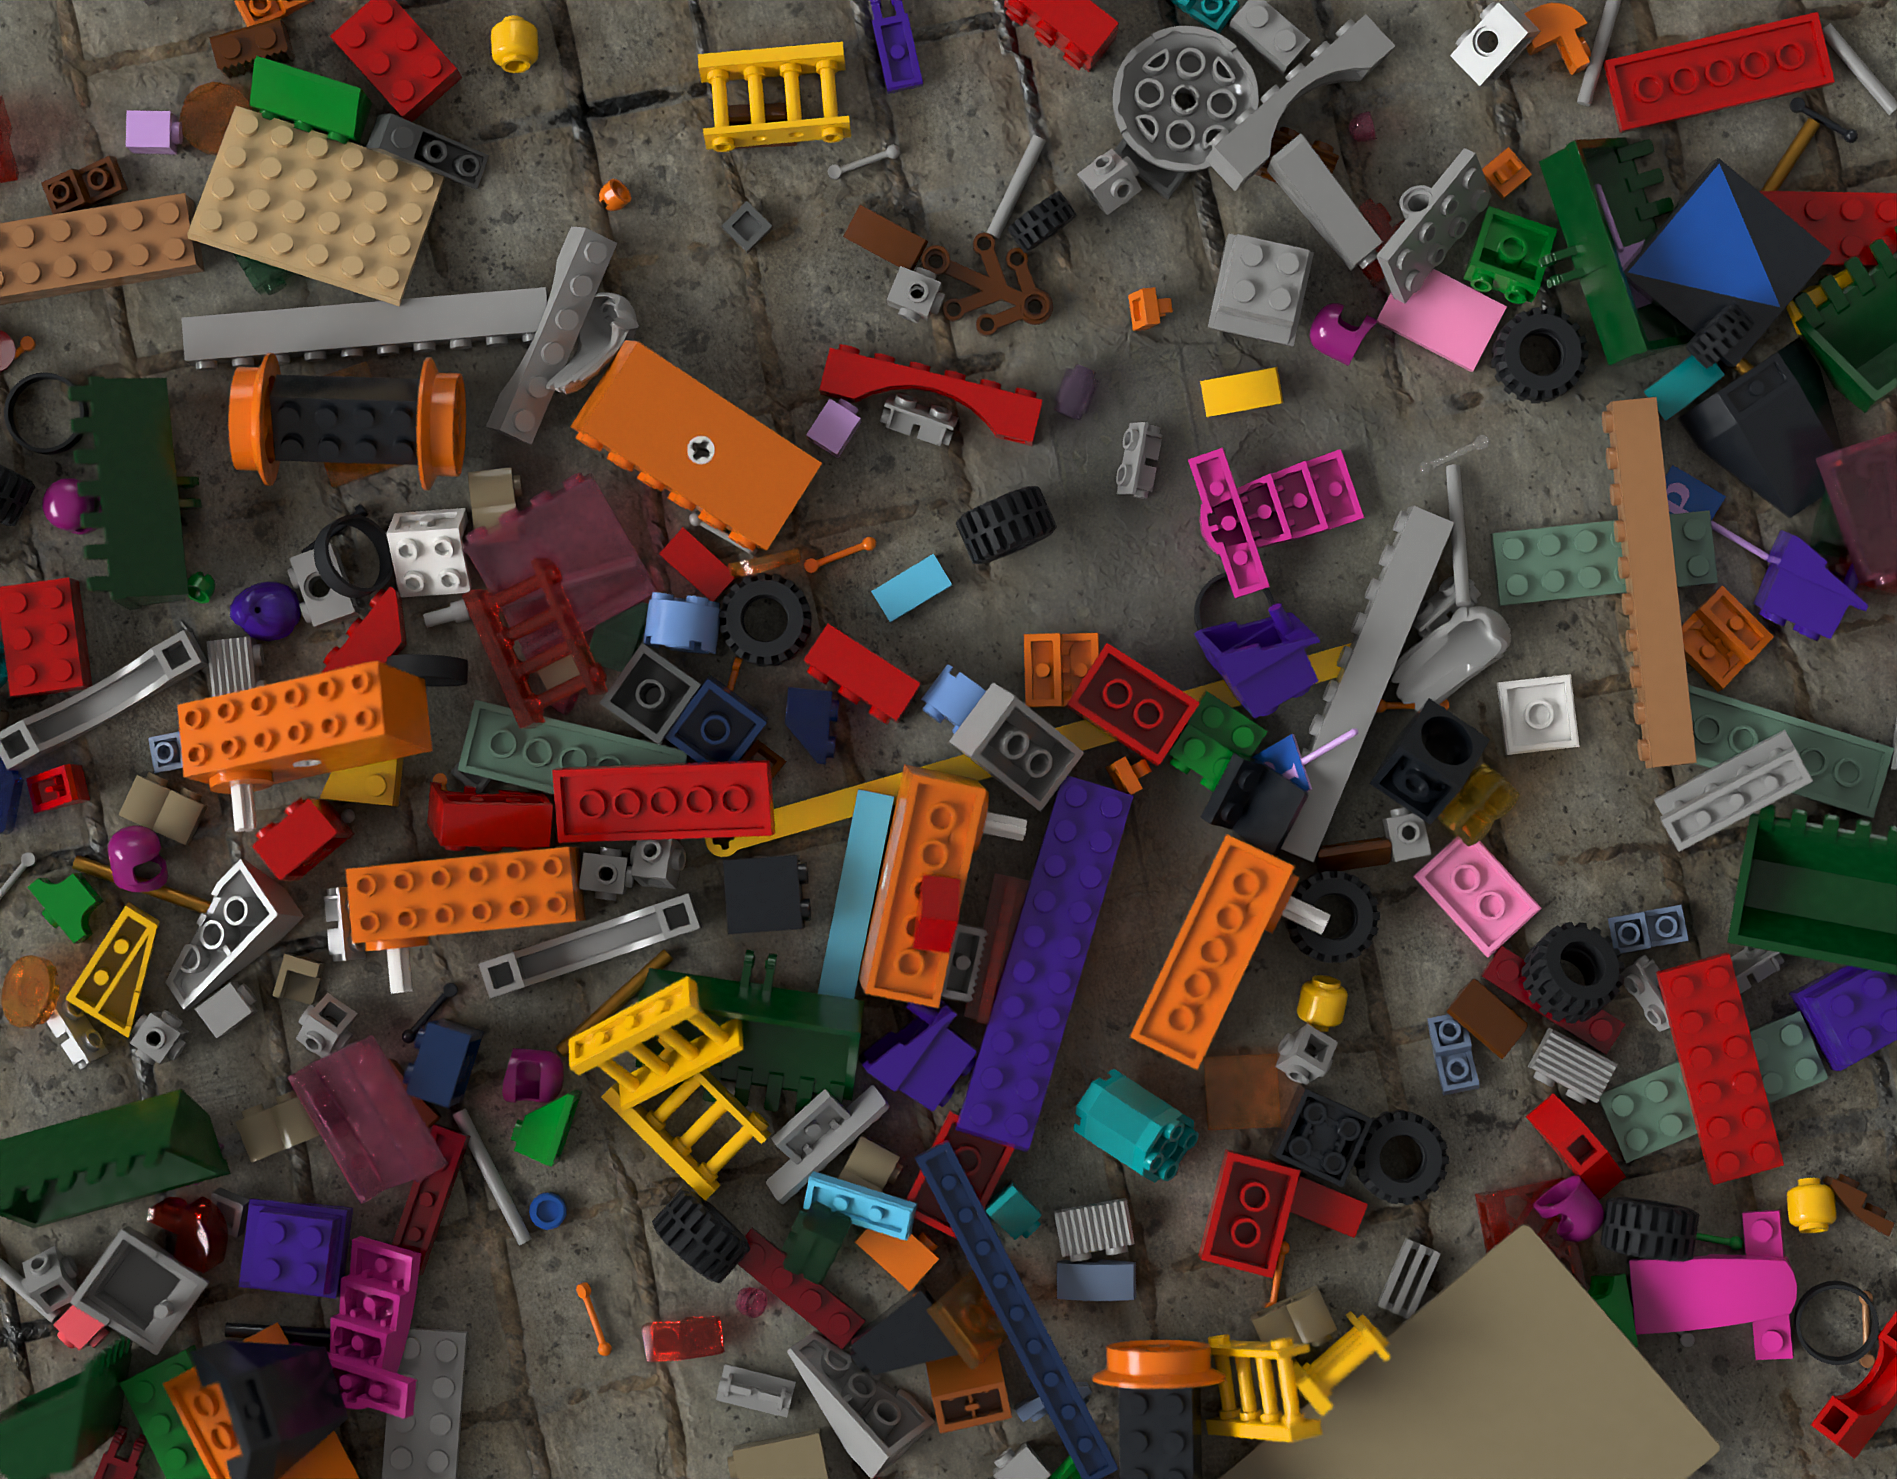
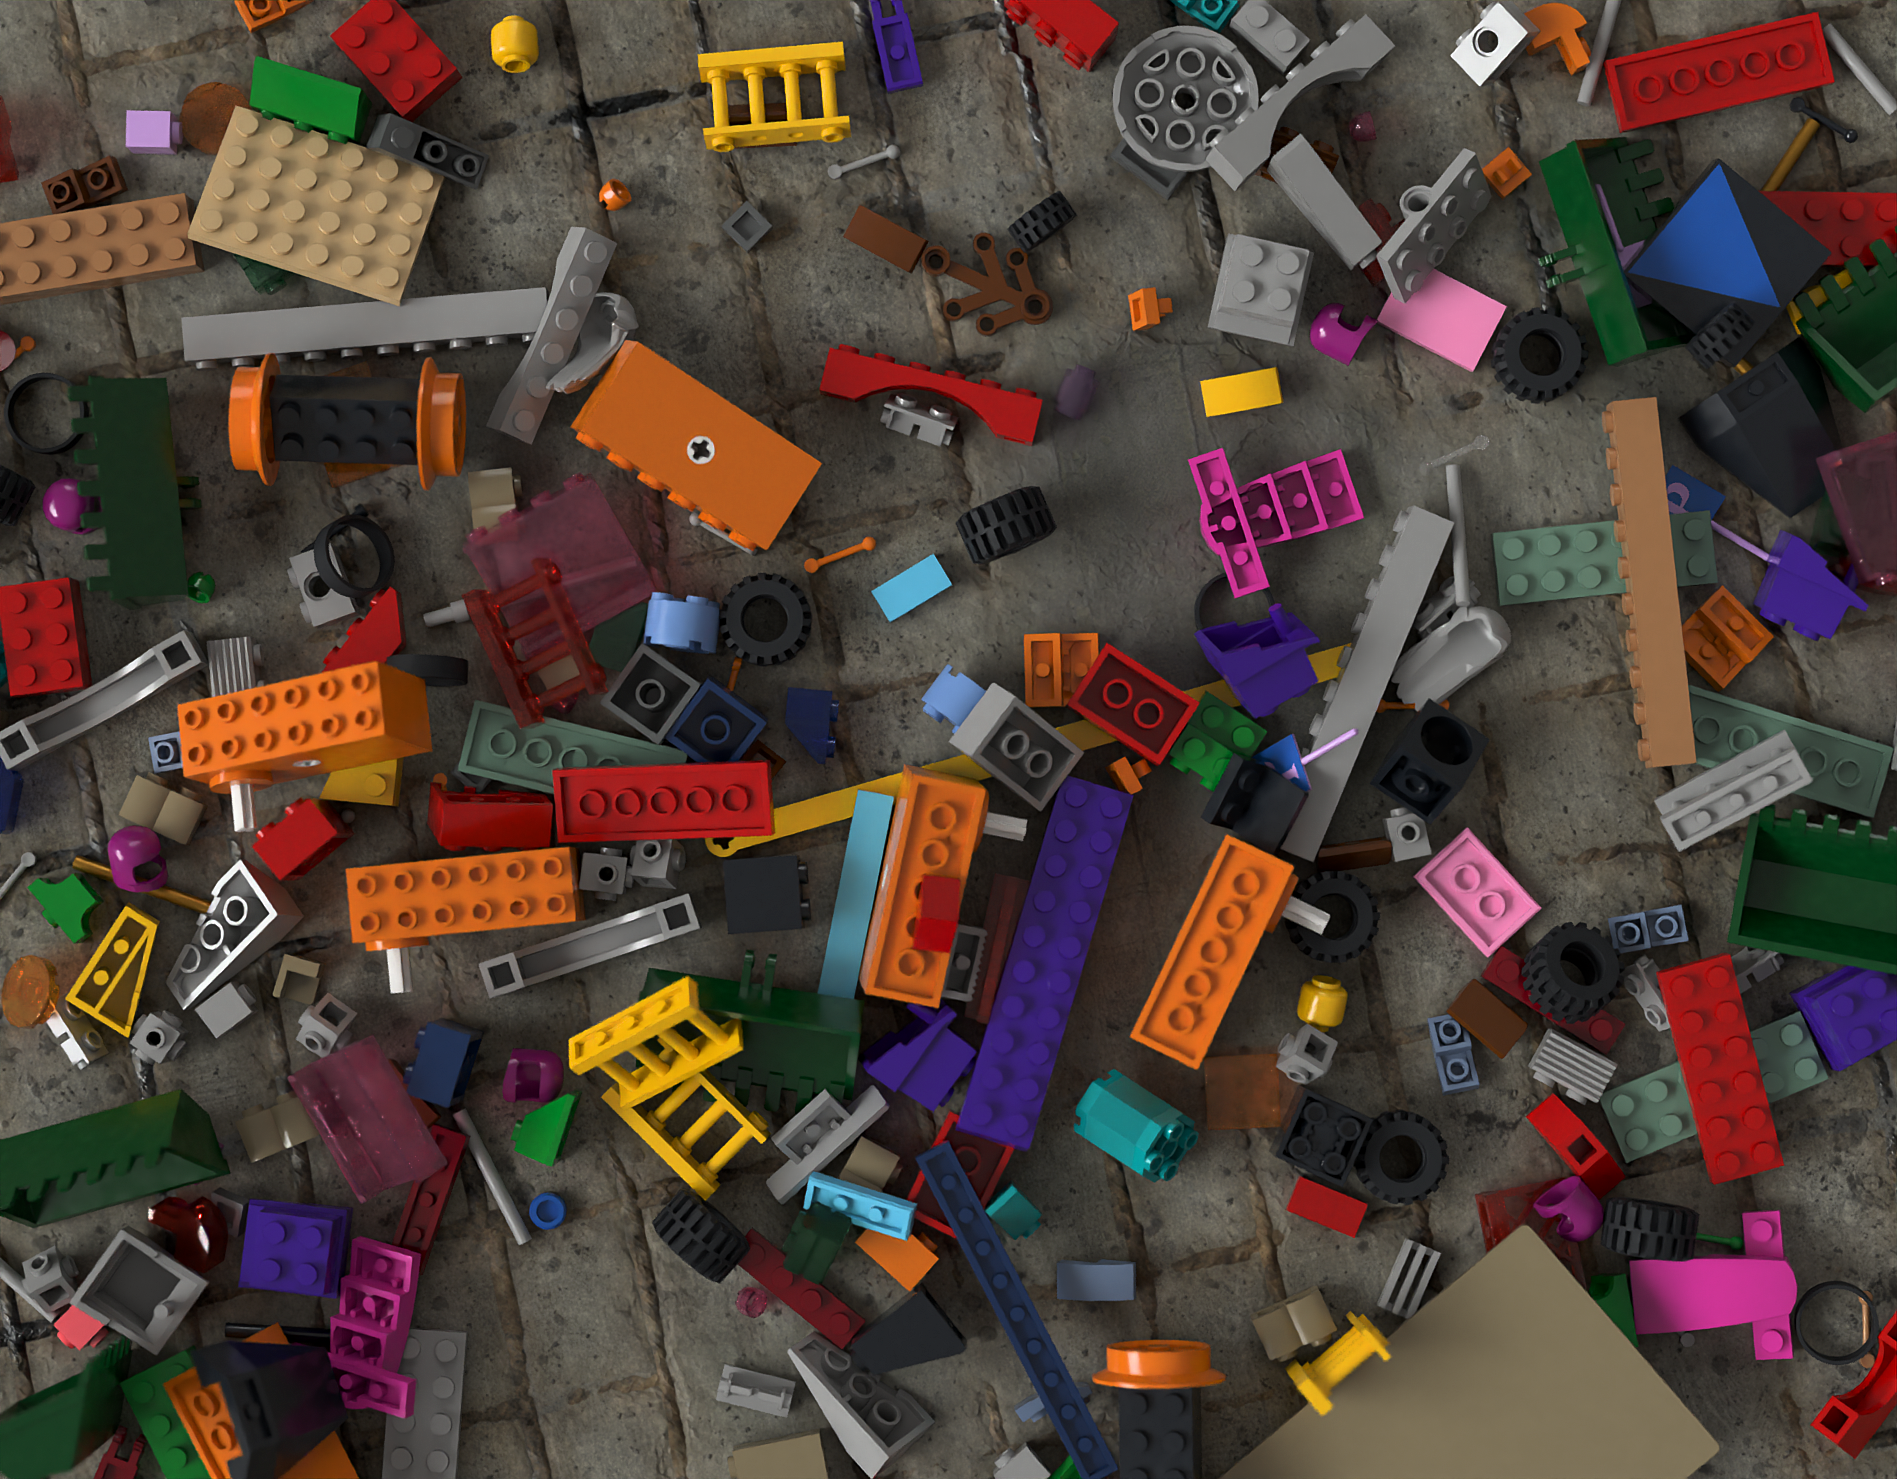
(58, 788): red slope -> none
(238, 48): reddish brown brick -> none
(276, 610): dark purple hair -> none
(340, 938): light grey hinge -> none
(429, 552): white bracket -> none
(449, 990): black hinge -> none
(584, 1291): orange hinge -> none
(618, 999): pearl gold bar -> none
(683, 1339): clear red slope -> none
(697, 565): red tile -> none
(764, 562): clear orange tile -> none
(834, 426): lavender brick -> none
(861, 675): red brick -> none
(919, 281): light grey brick -> none
(968, 1320): clear orange tile -> none
(968, 1396): dark orange slope -> none
(1016, 187): light grey bar -> none
(1094, 1228): light grey brick -> none
(1110, 181): light grey brick -> none
(1140, 443): light grey hinge -> none
(1249, 1213): red brick -> none
(1251, 1421): yellow fence -> none
(1285, 1247): orange hinge -> none
(1476, 806): clear yellow brick -> none
(1508, 255): green plate -> none
(1538, 714): white tile -> none
(1682, 385): teal slope -> none
(1811, 1206): yellow head -> none
(1852, 1200): reddish brown slope -> none

